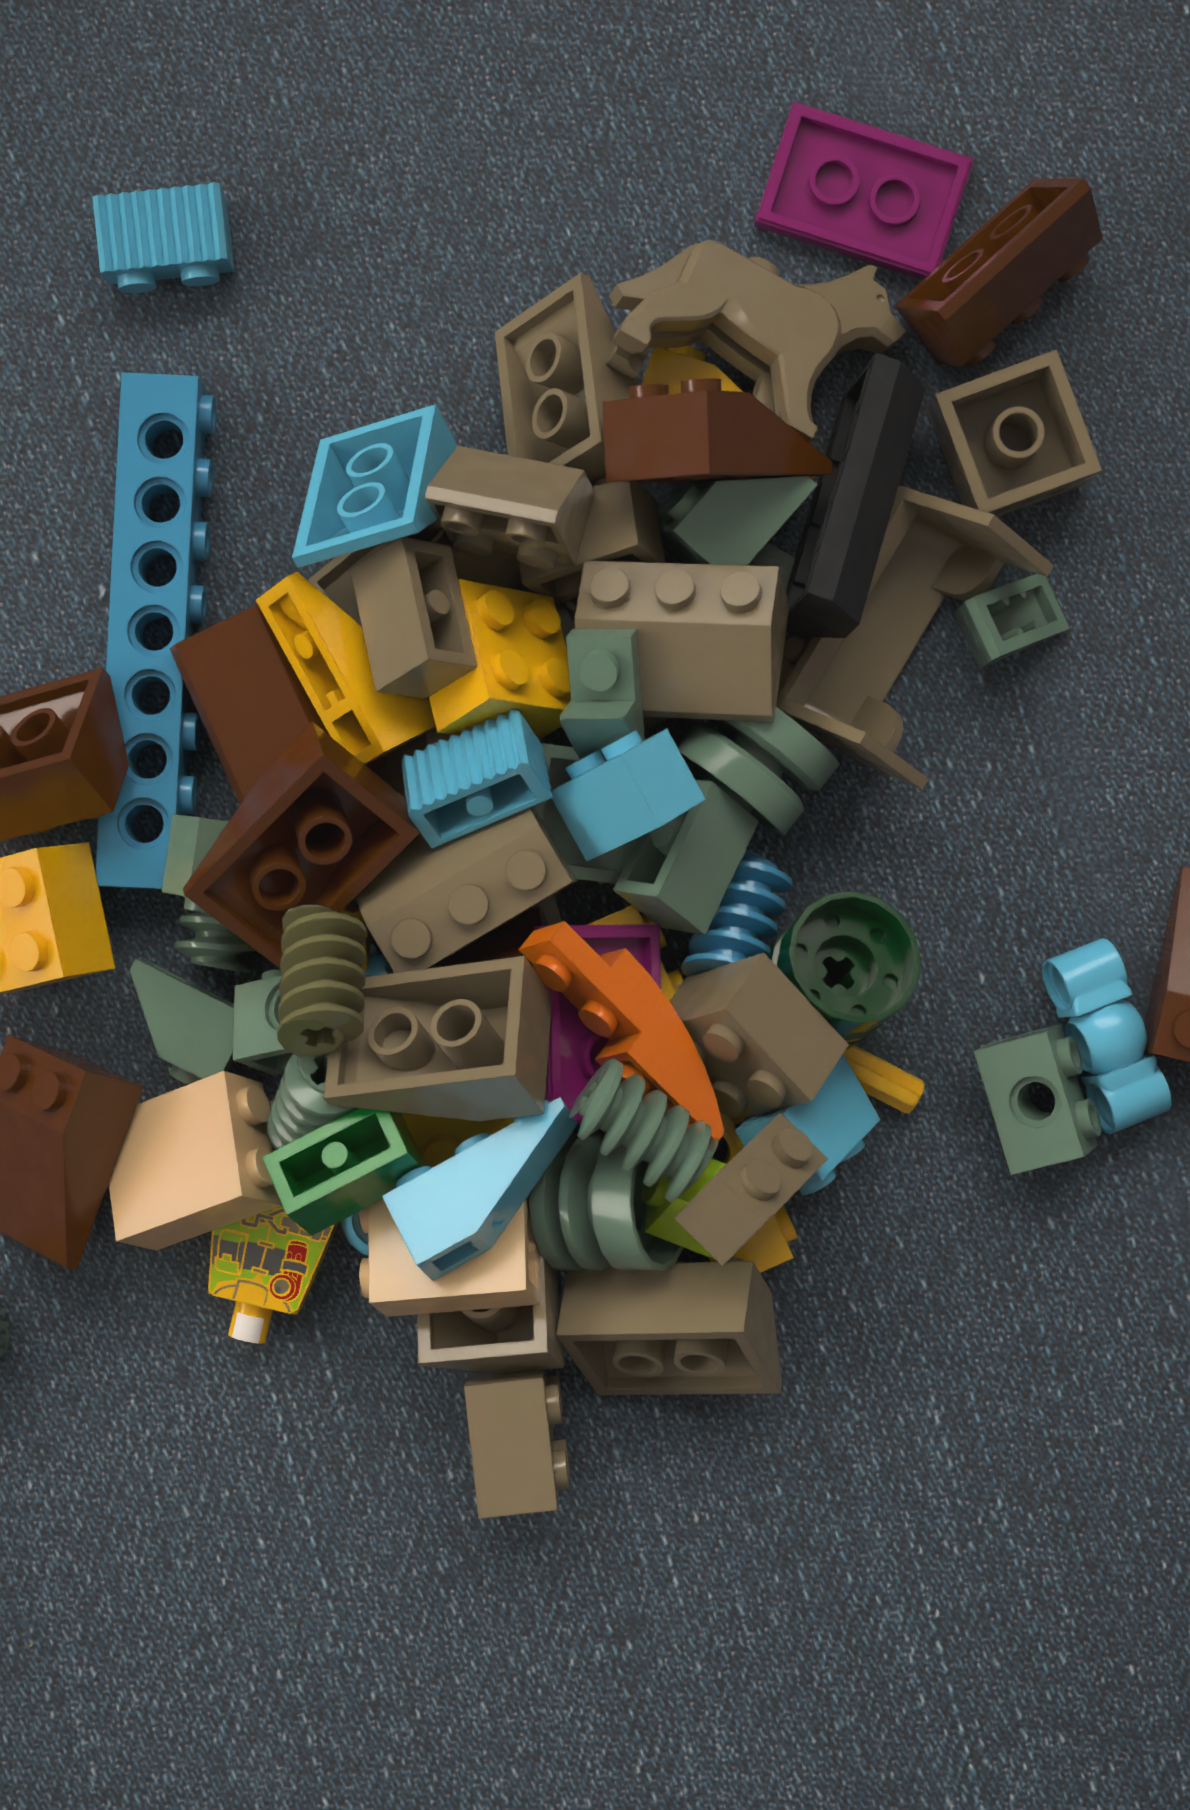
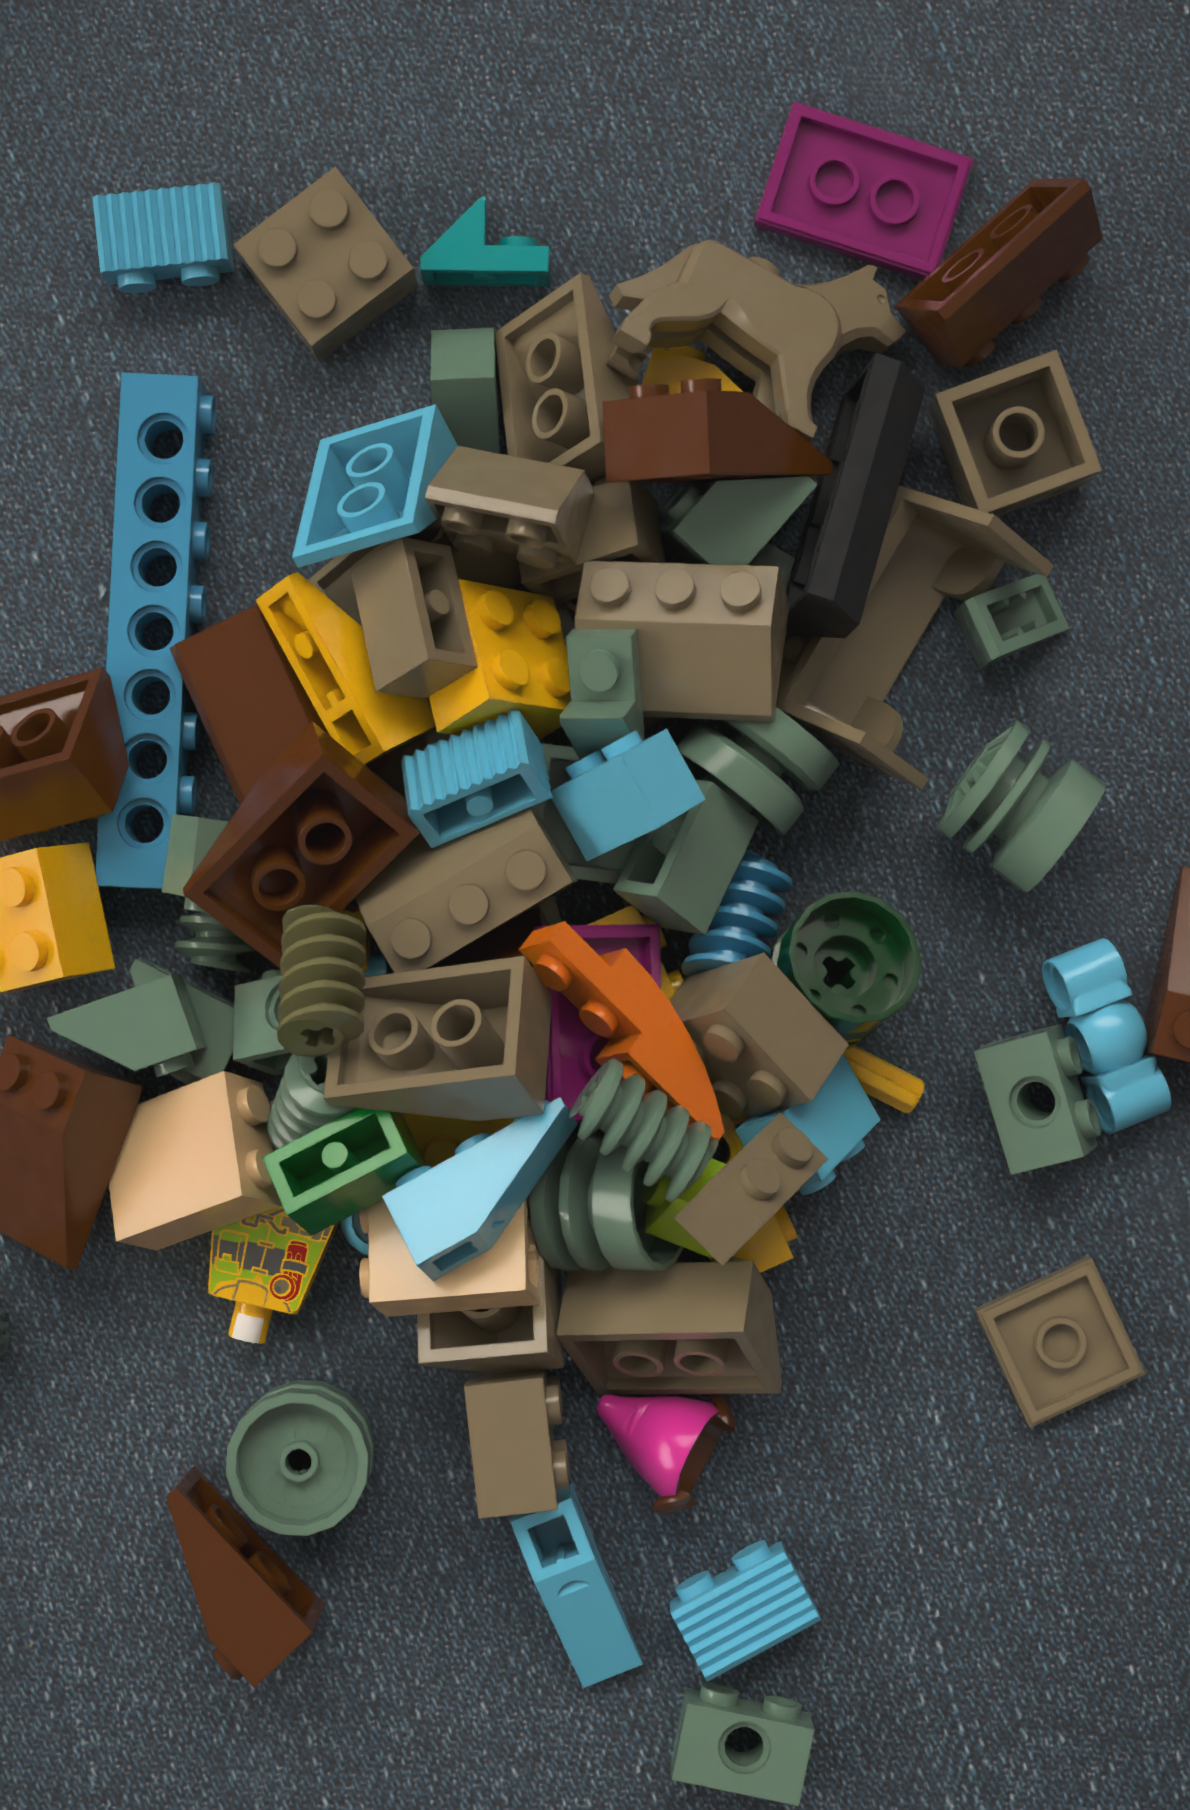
(138, 1026): none -> sand green slope
(245, 1590): none -> reddish brown slope
(323, 1489): none -> sand green wheel
(326, 264): none -> dark tan brick
(466, 260): none -> teal slope
(466, 385): none -> sand green slope
(576, 1589): none -> medium azure slope
(667, 1440): none -> dark pink hat
(742, 1608): none -> medium azure brick
(768, 1771): none -> sand green brick
(1021, 806): none -> sand green wheel
(1059, 1341): none -> dark tan tile

